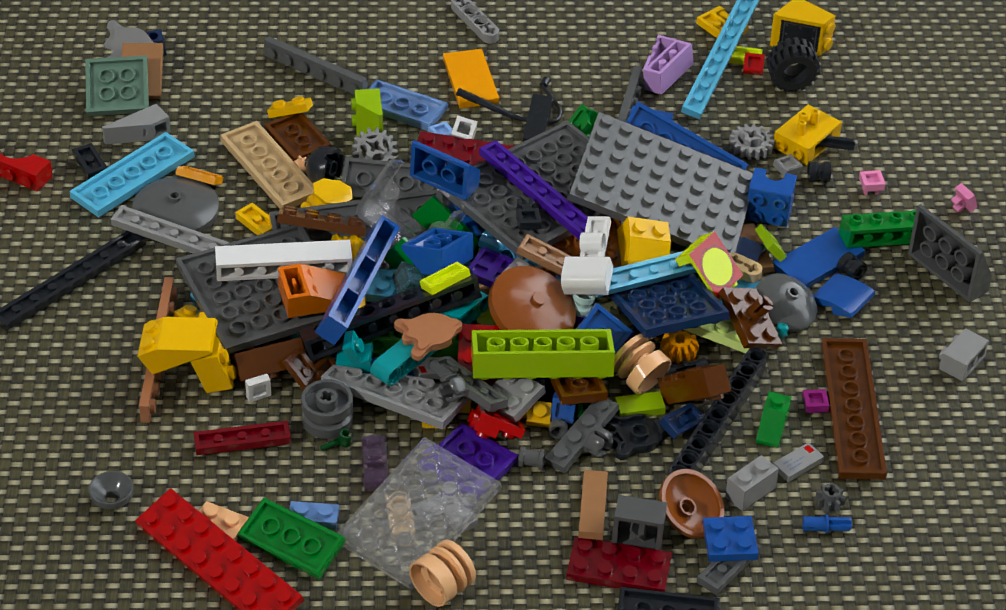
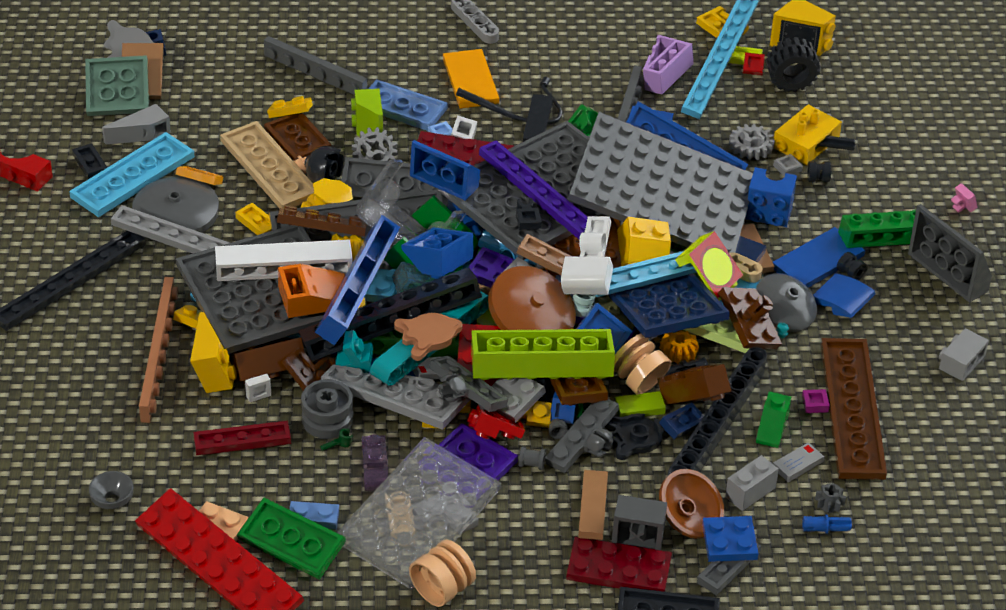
(175, 341): yellow slope -> none
(445, 278): neon yellow tile -> none
(770, 242): lime tile -> none
(872, 181): bright pink tile -> none

